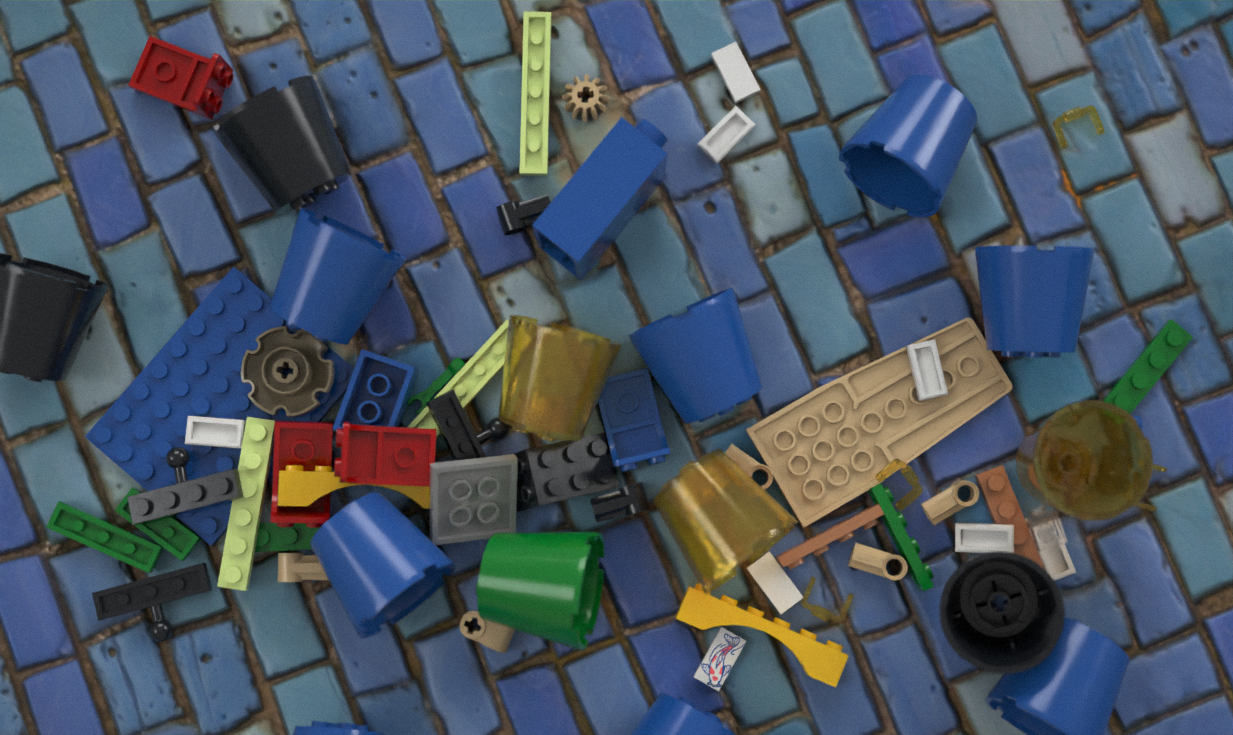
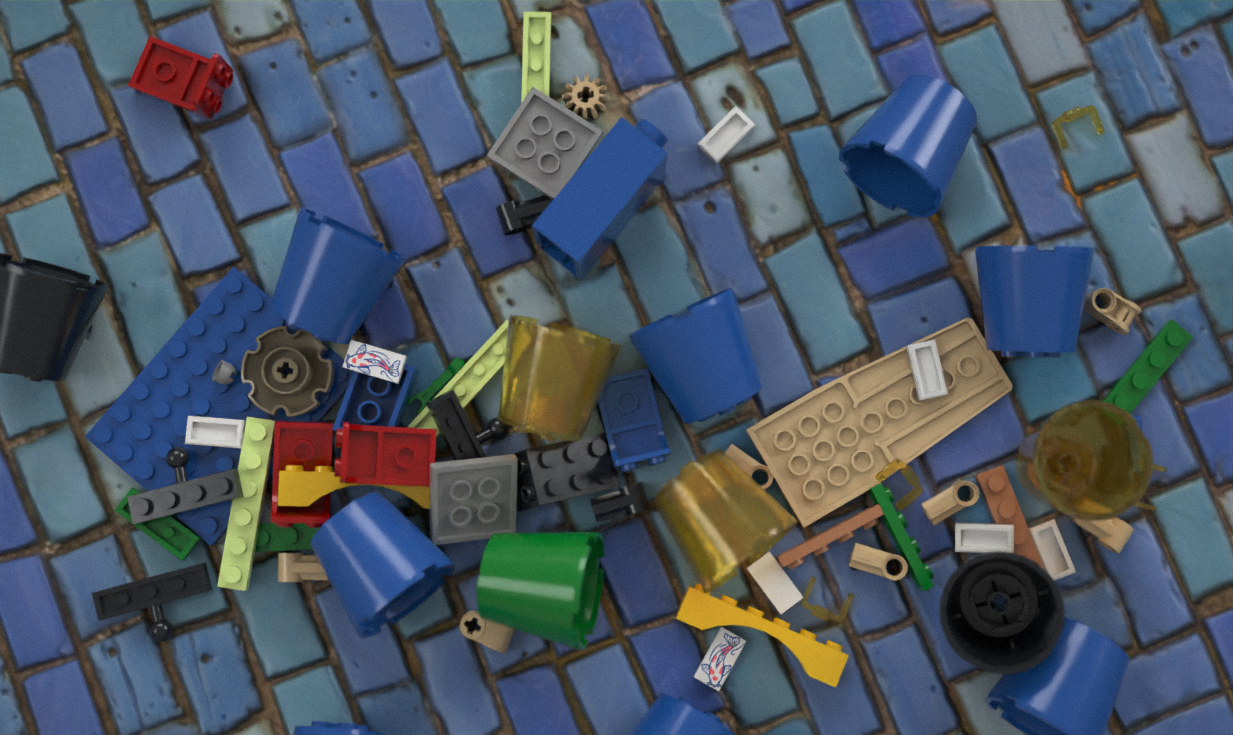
(105, 537): green plate -> none
(223, 372): none -> light grey hinge
(286, 145): black cone -> none
(374, 361): none -> tile
(544, 143): none -> light grey plate
(735, 72): white tile -> none
(1045, 528): clear bracket -> none
(1109, 533): none -> tan piece
(1116, 311): none -> tan piece

